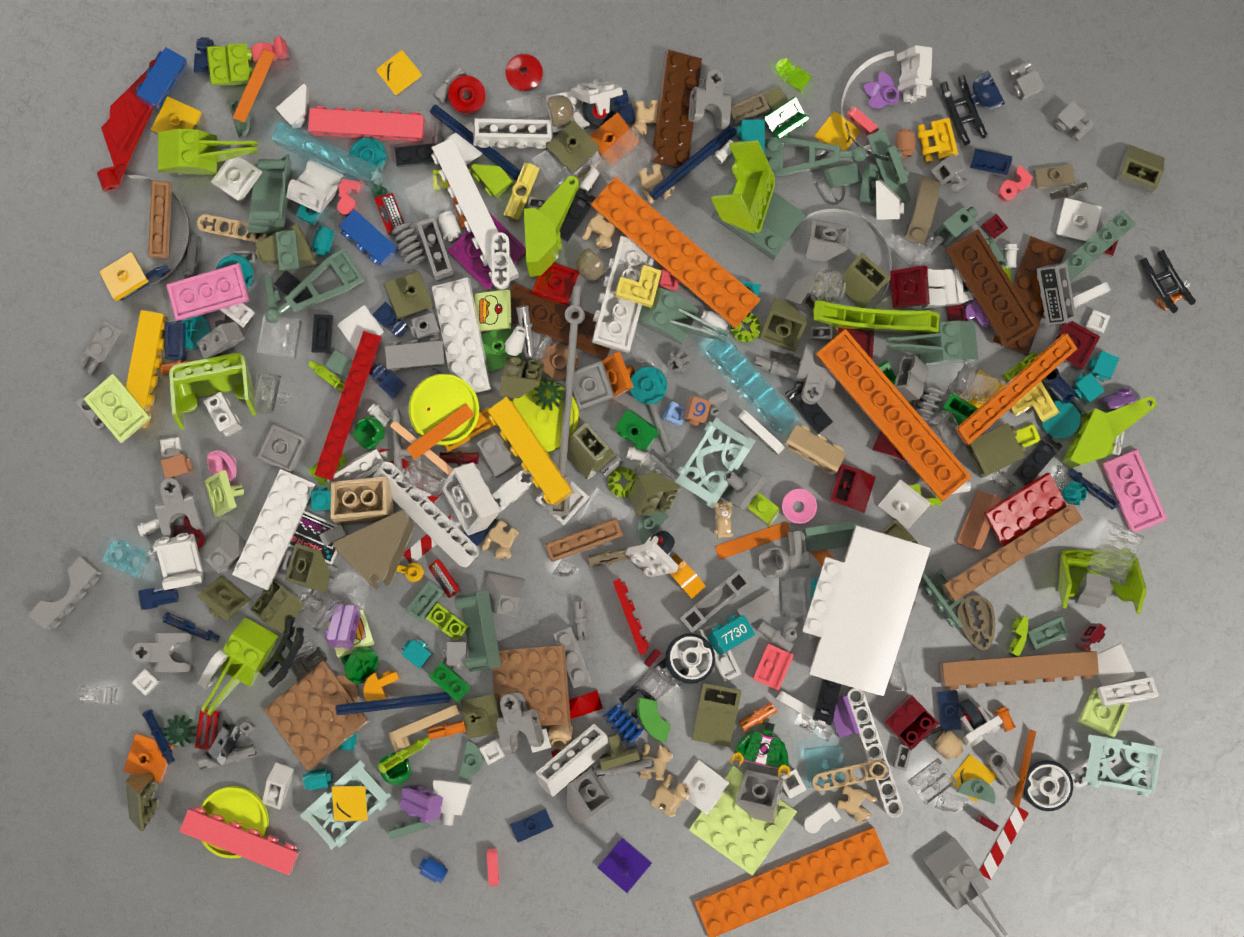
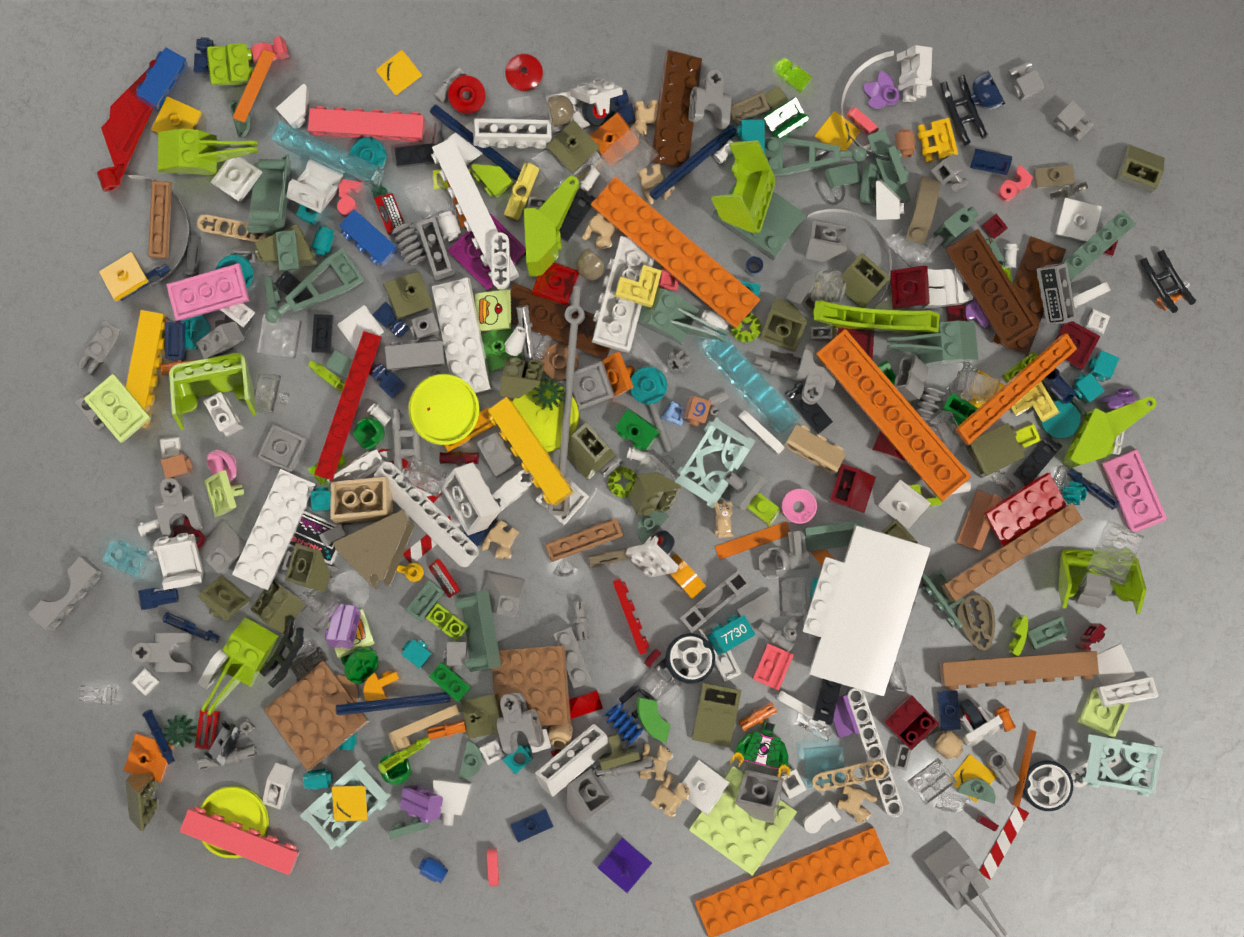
(429, 454): light nougat tile -> none
(440, 431): orange sticker -> none
(514, 766): none -> teal brick
(754, 273): none -> dark blue beam

